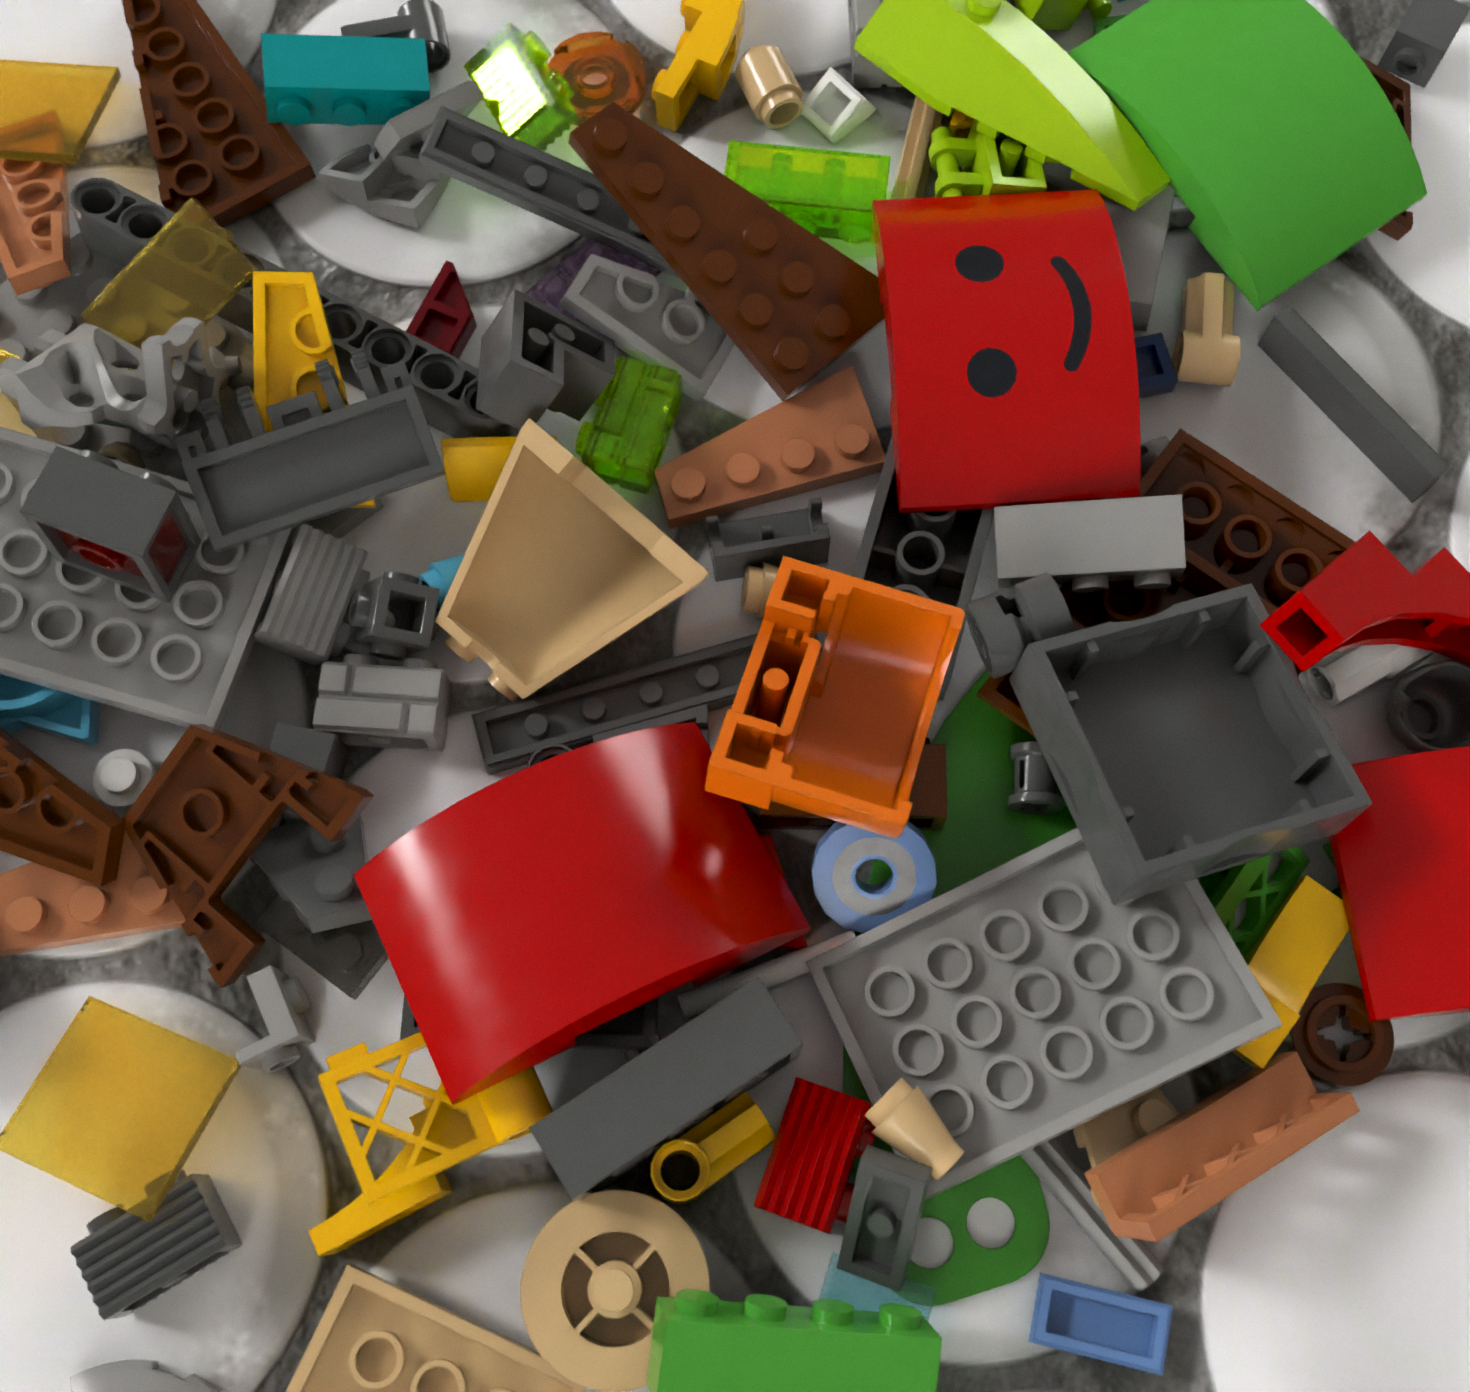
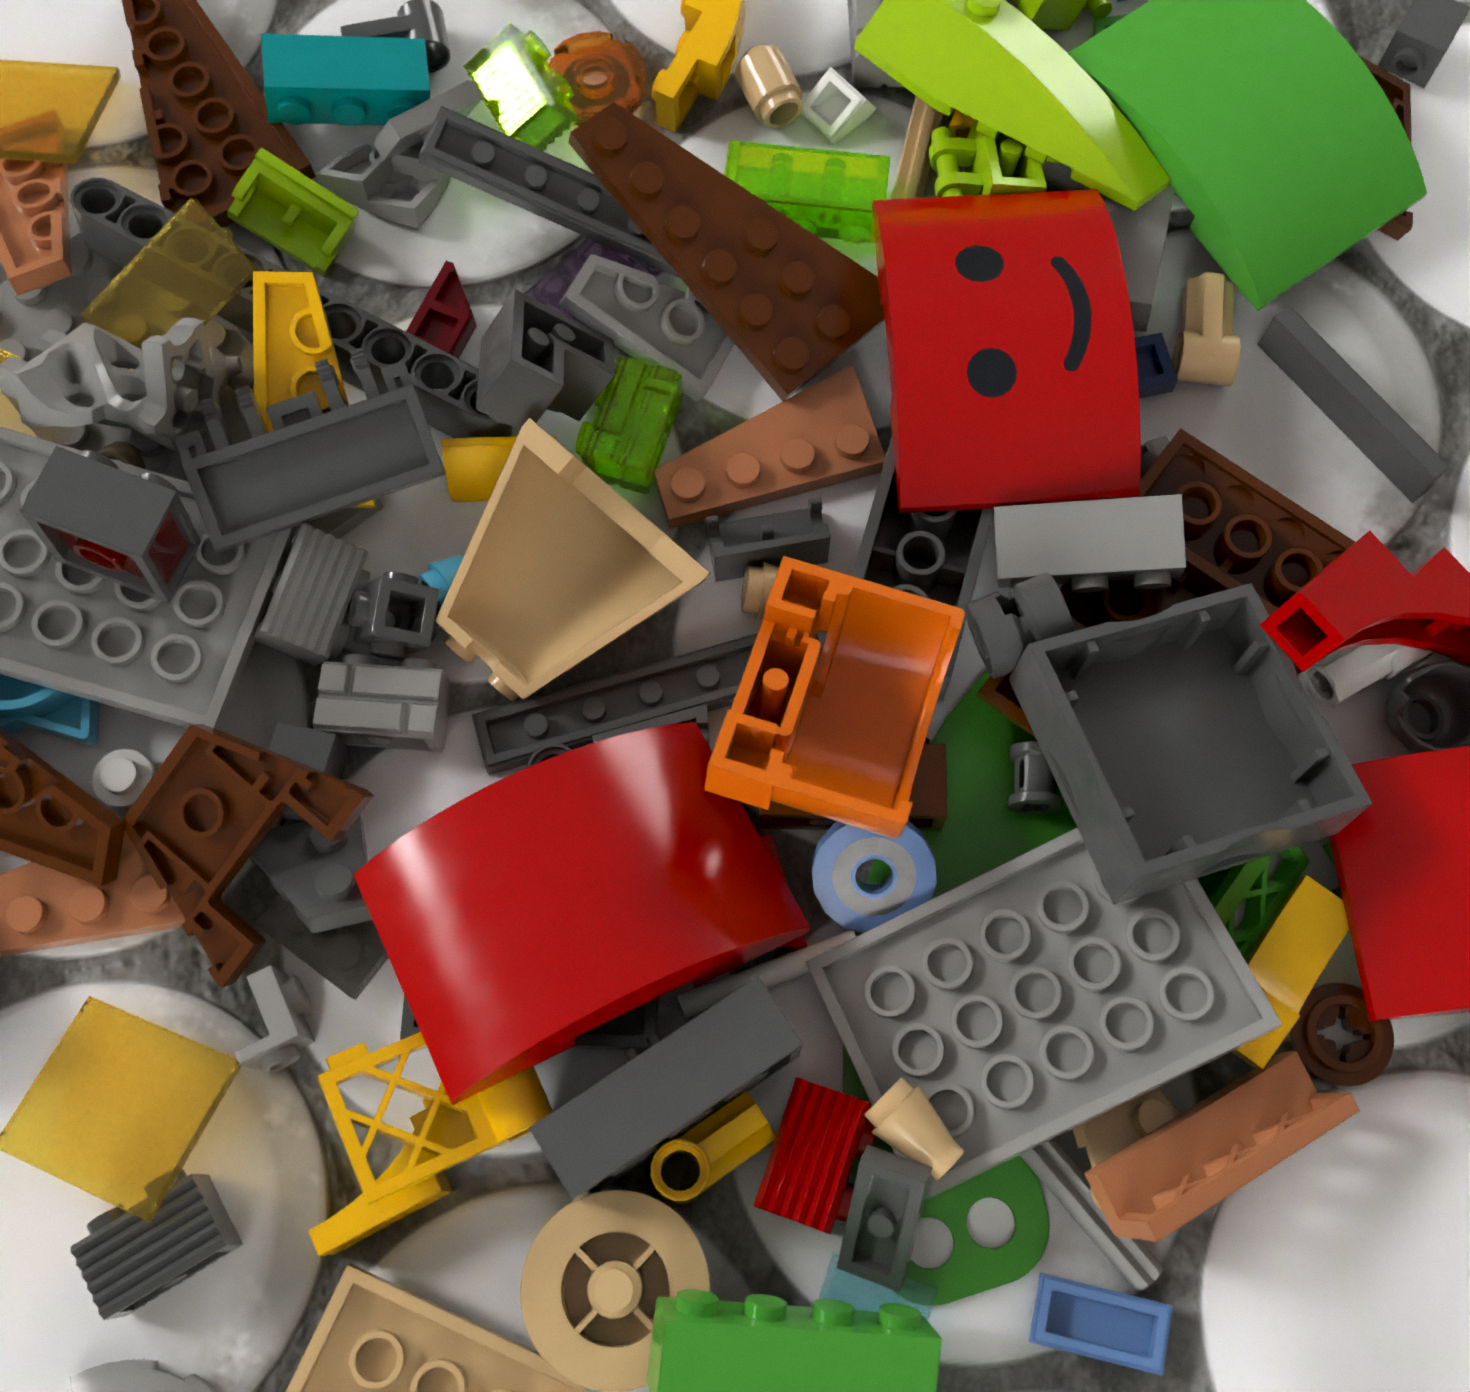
(292, 212): none -> lime hinge

